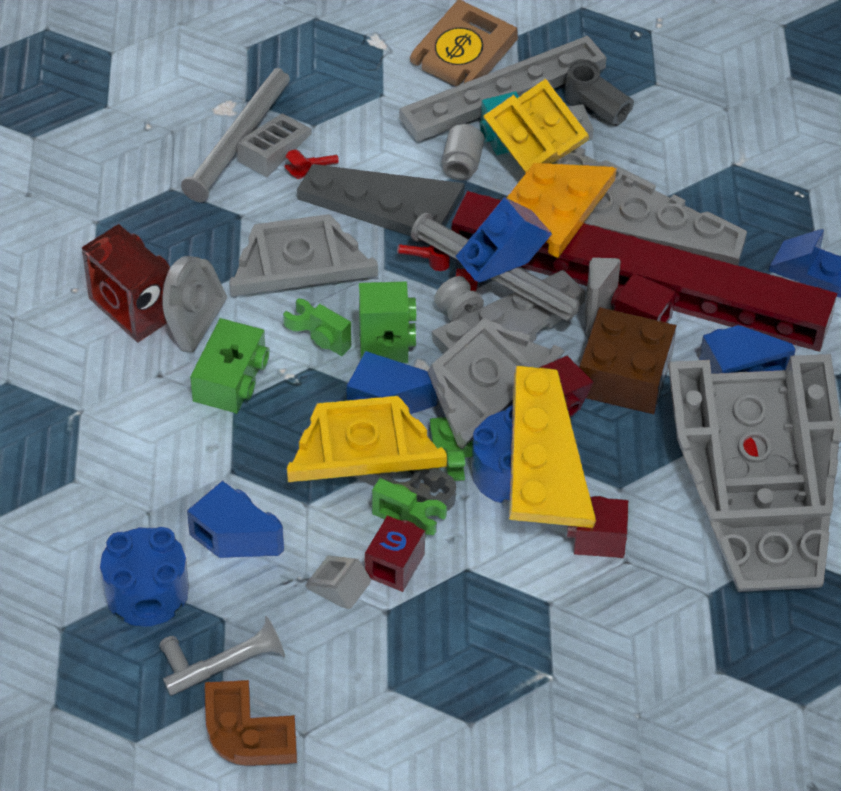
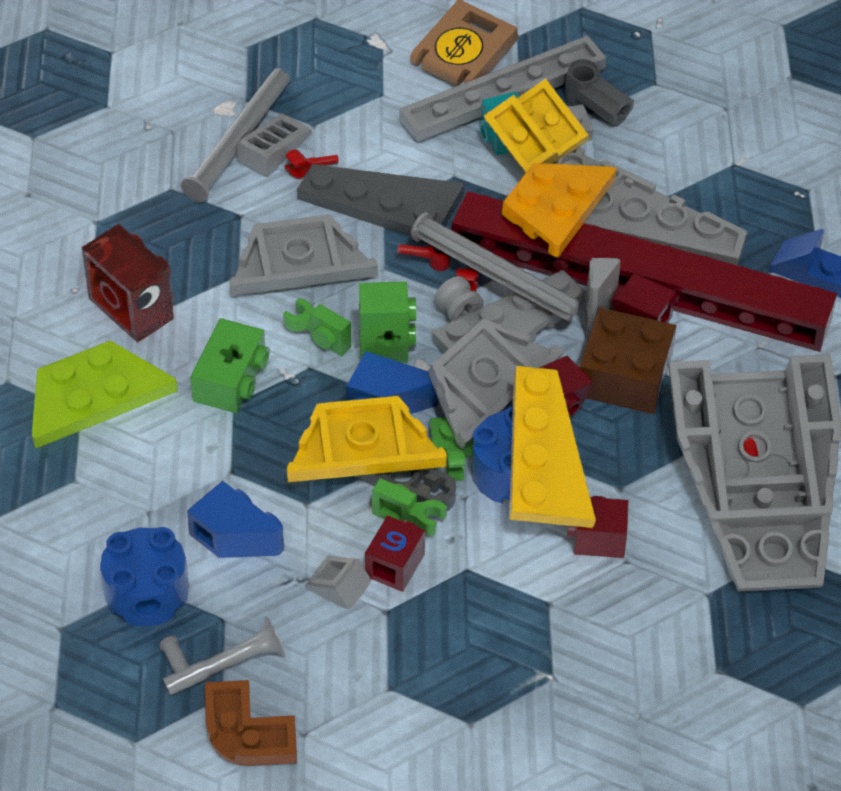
(93, 389): none -> lime wing
(191, 300): light grey tile -> none
(462, 151): light grey brick -> none
(503, 241): blue slope -> none
(744, 350): blue slope -> none

